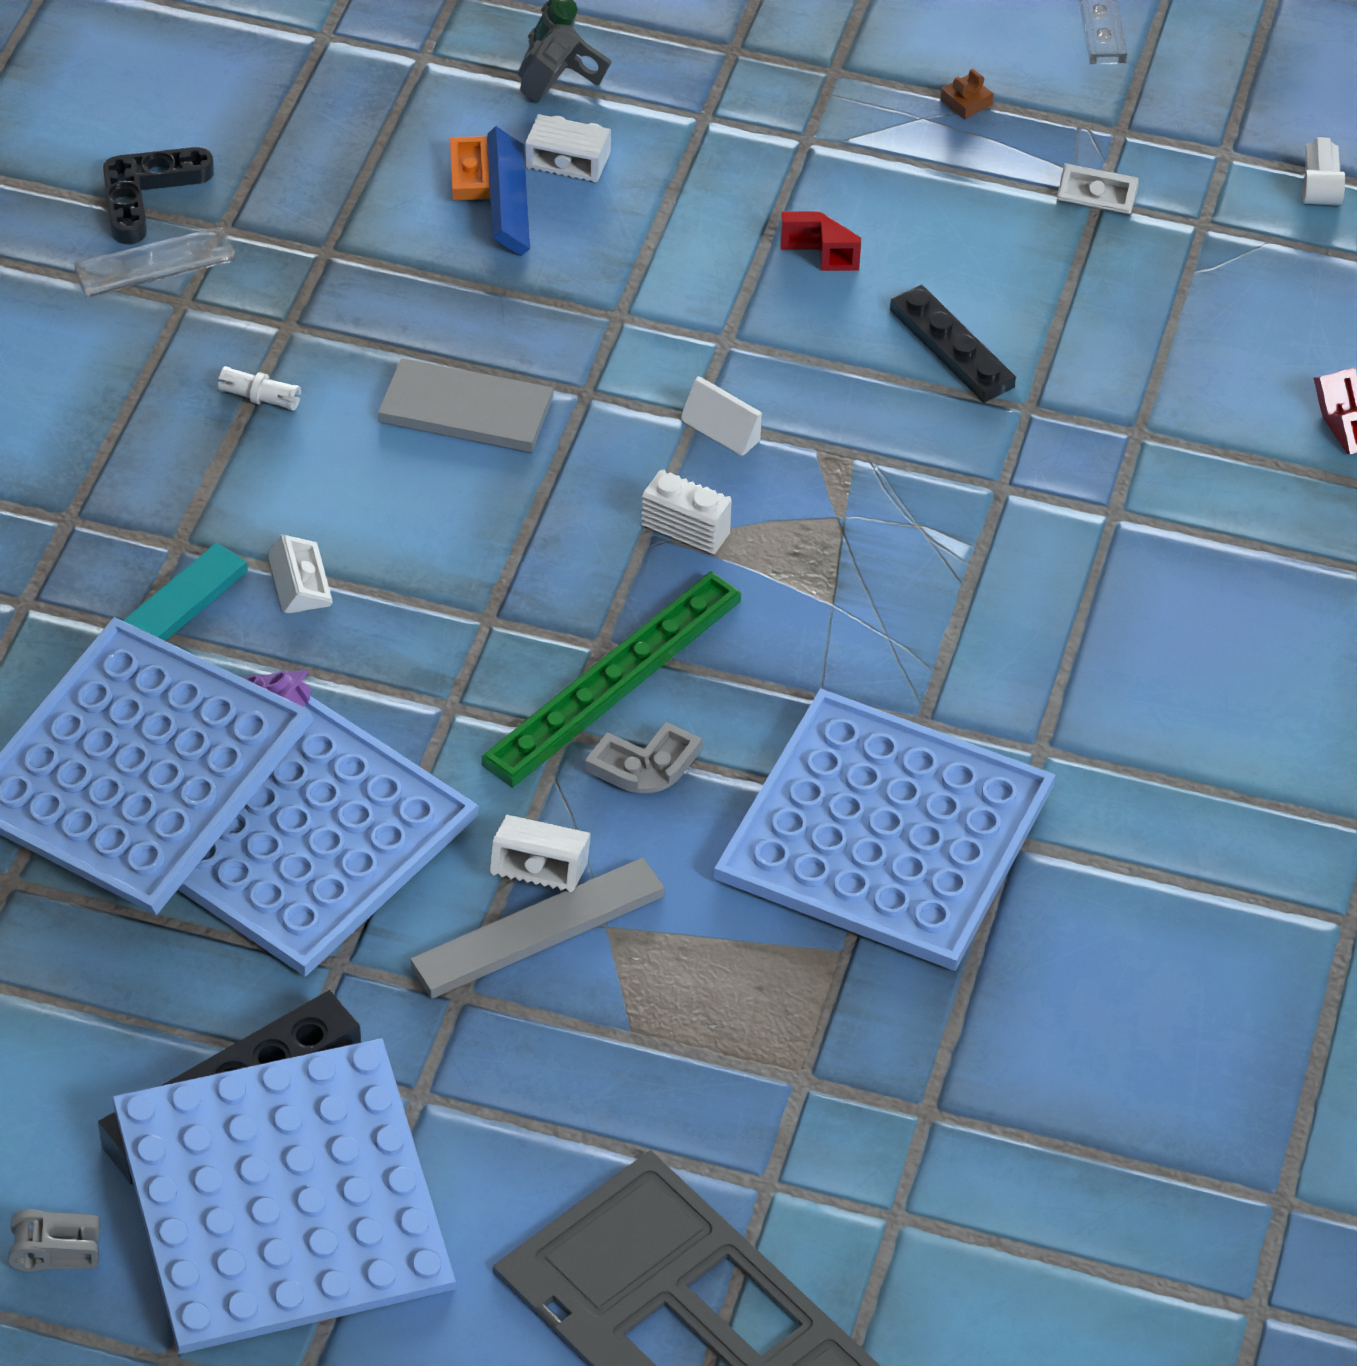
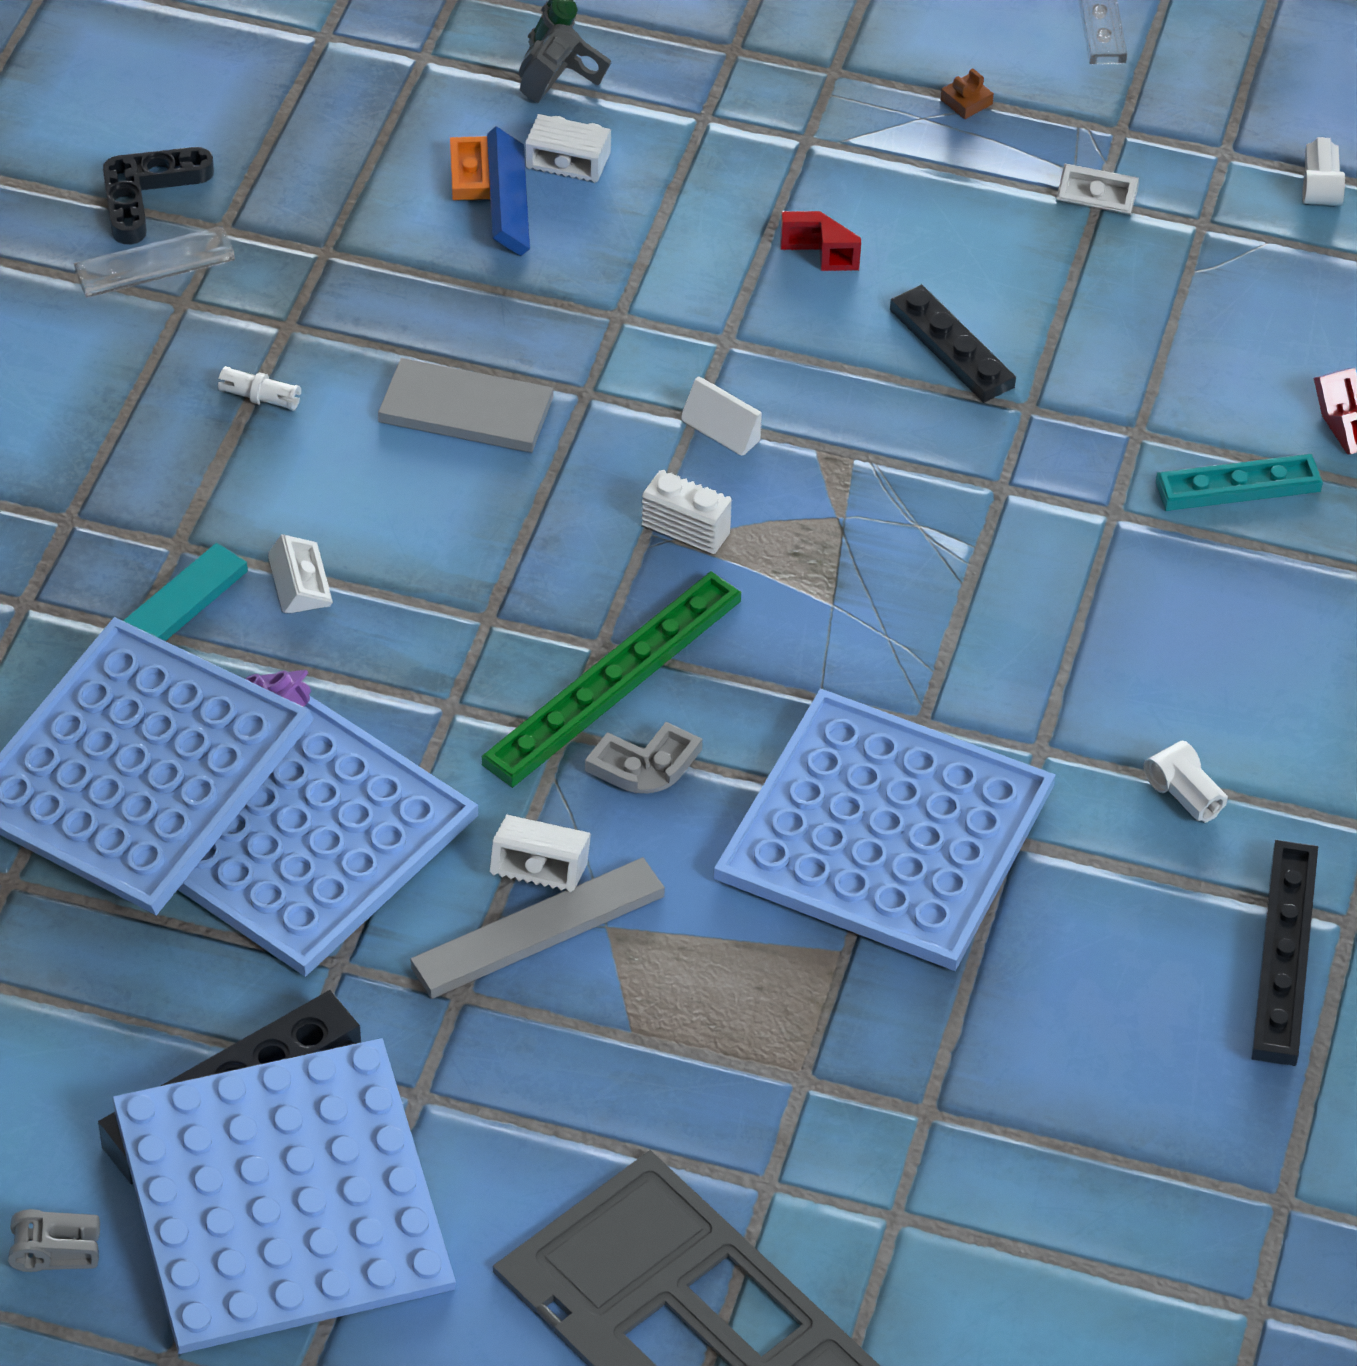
(1180, 773): none -> white piece
(1238, 482): none -> teal tile
(1285, 953): none -> black plate

